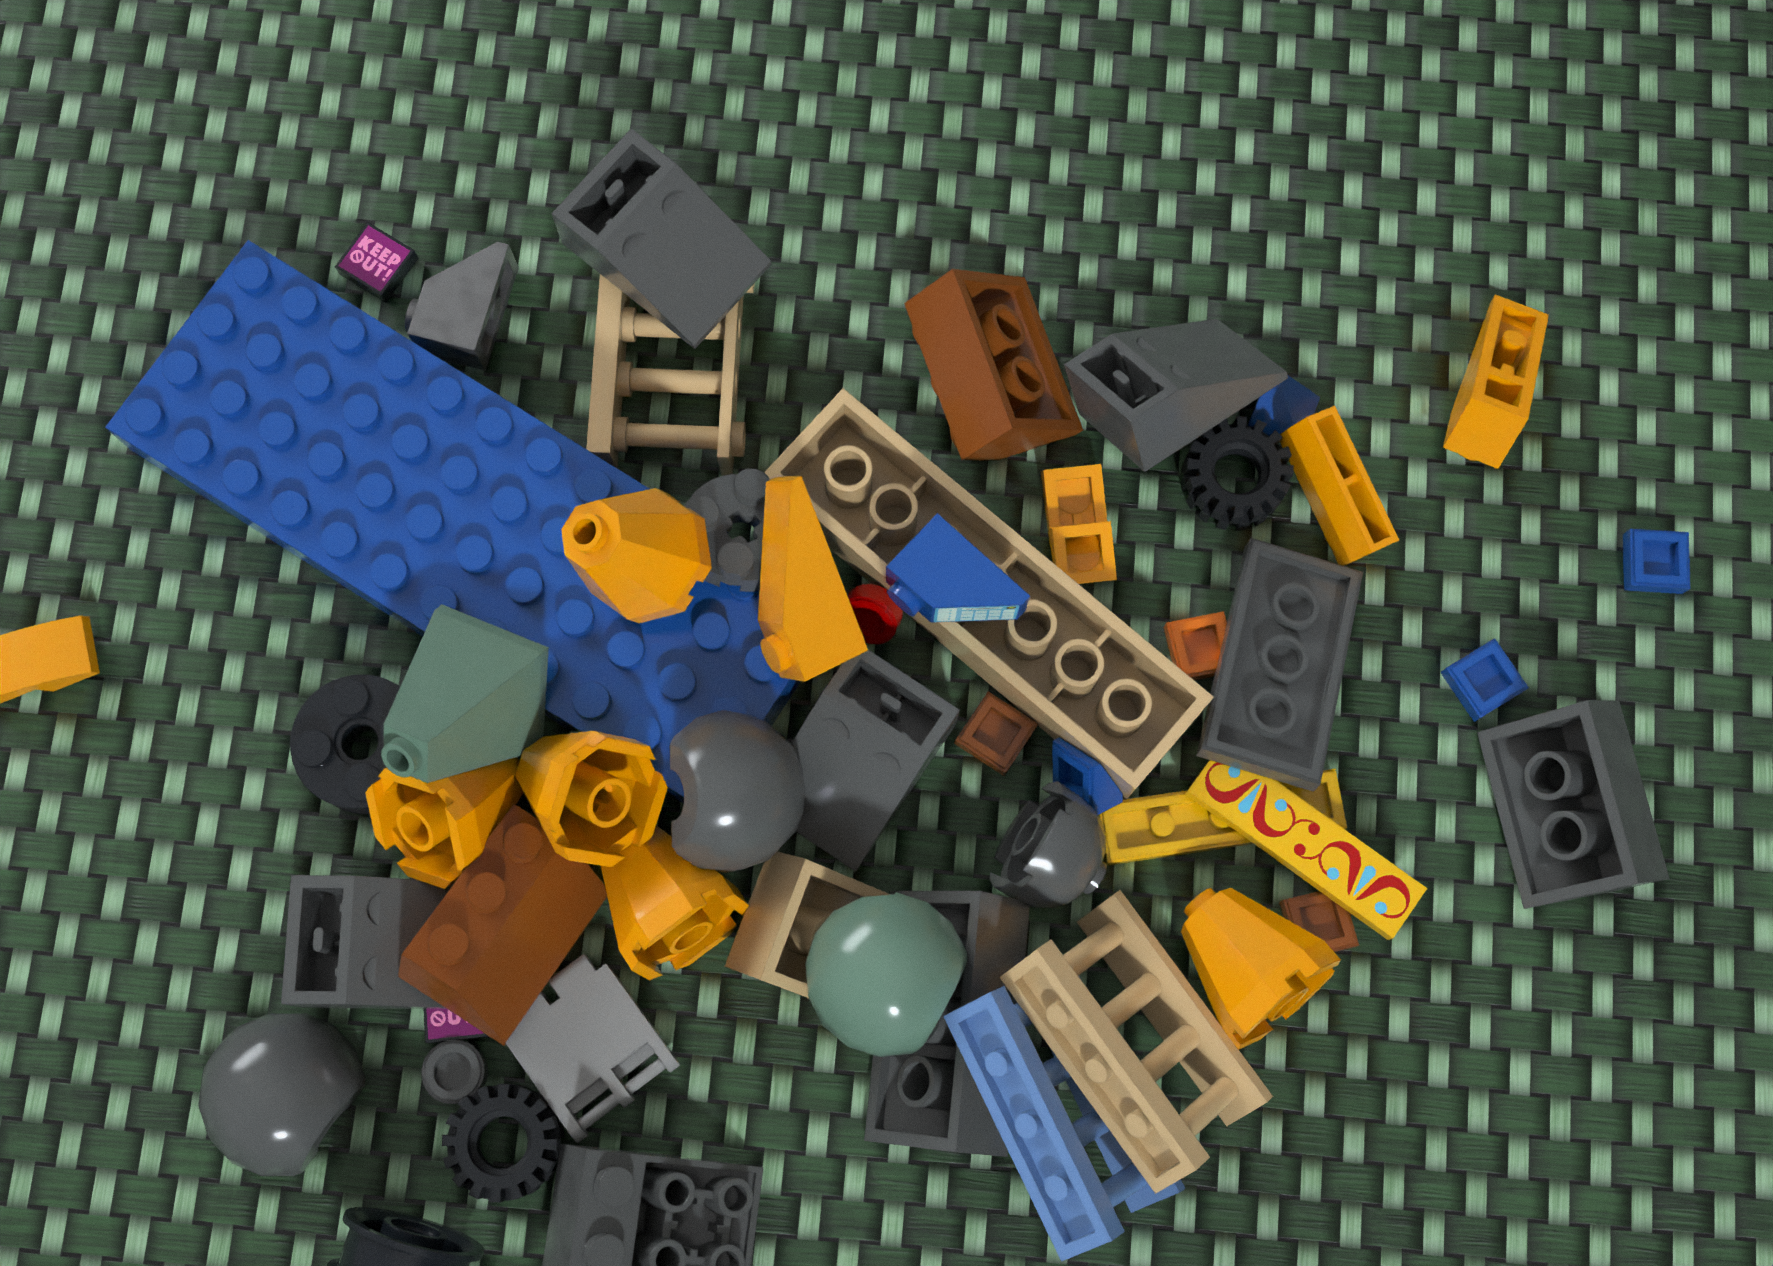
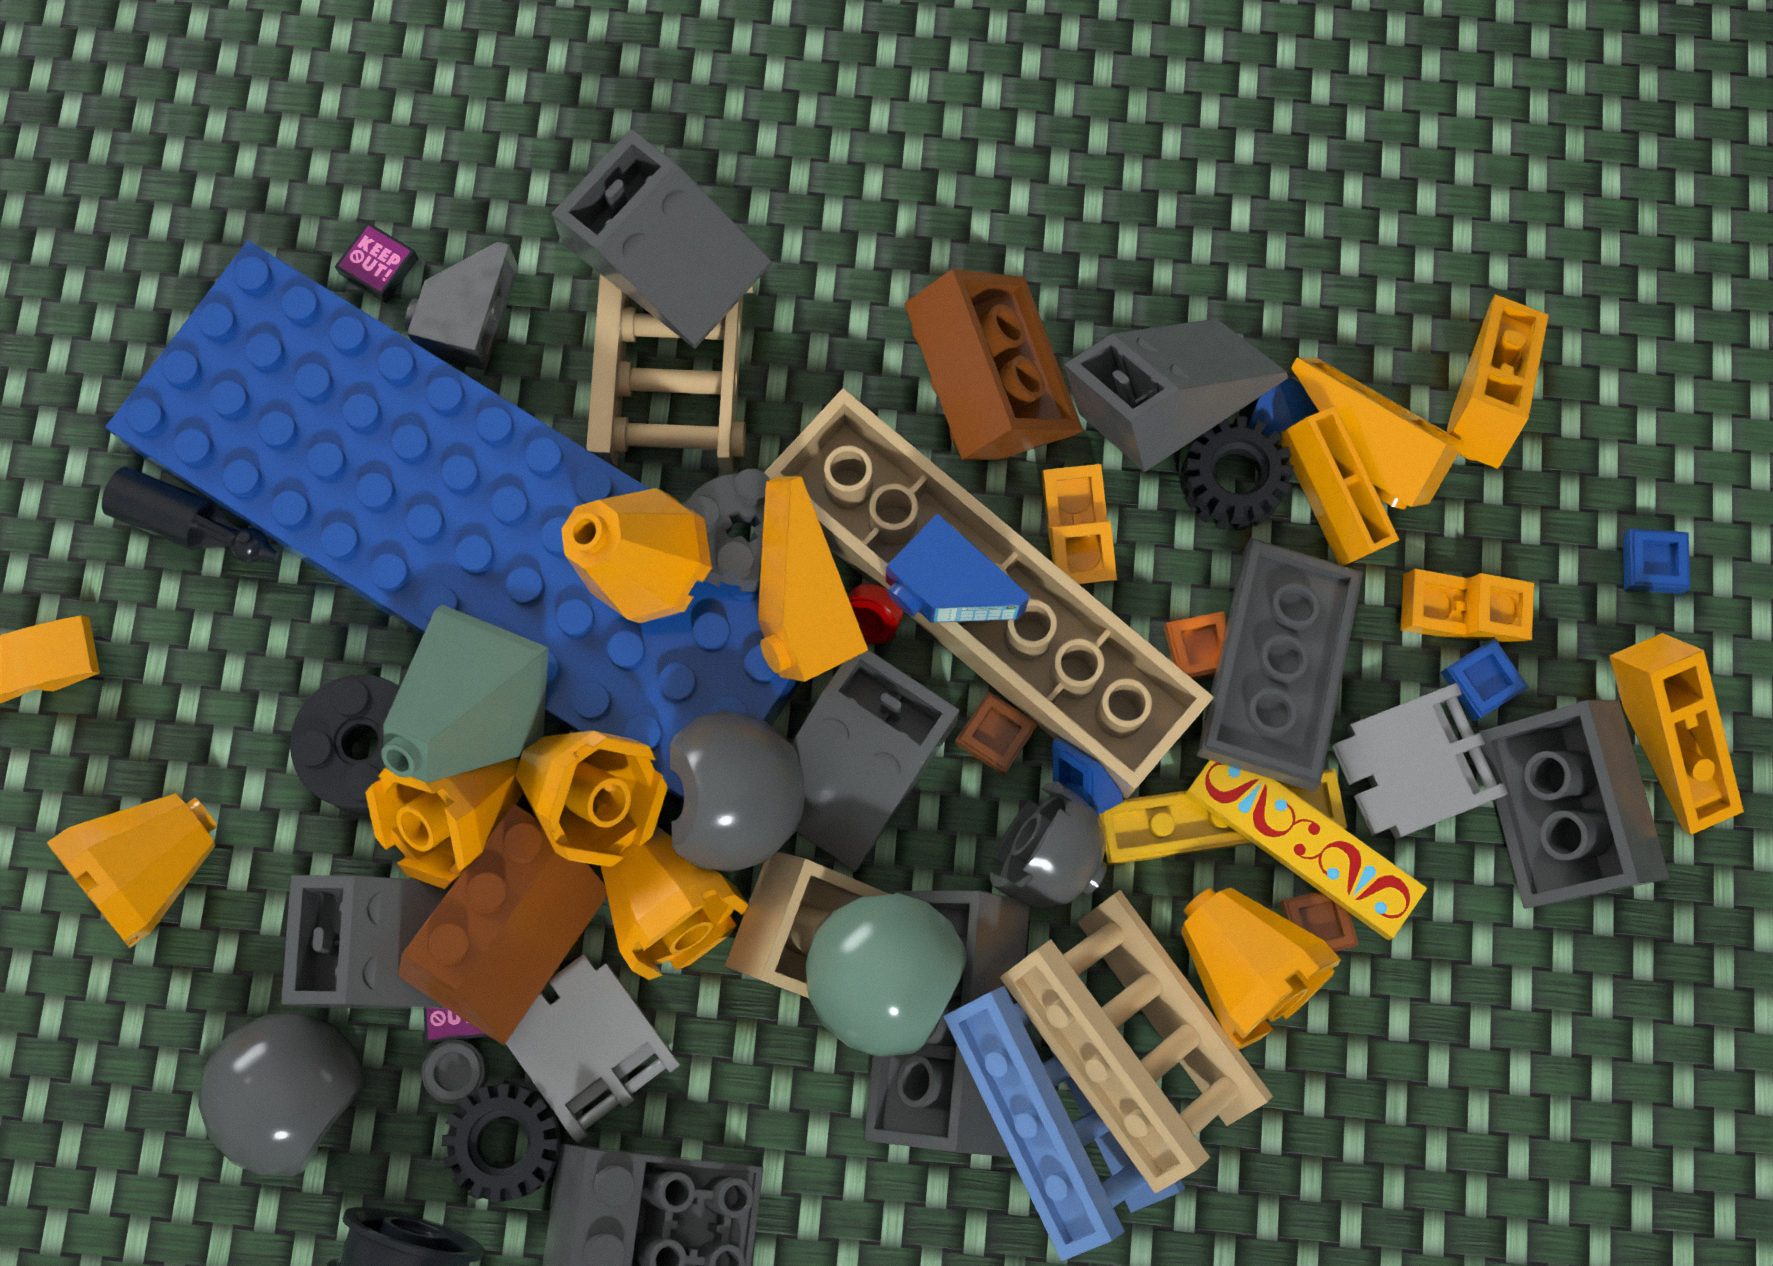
(137, 860): none -> light orange cone
(179, 516): none -> black wheel
(1398, 448): none -> light orange slope
(1416, 764): none -> light grey plate
(1467, 607): none -> light orange slope
(1680, 728): none -> light orange slope

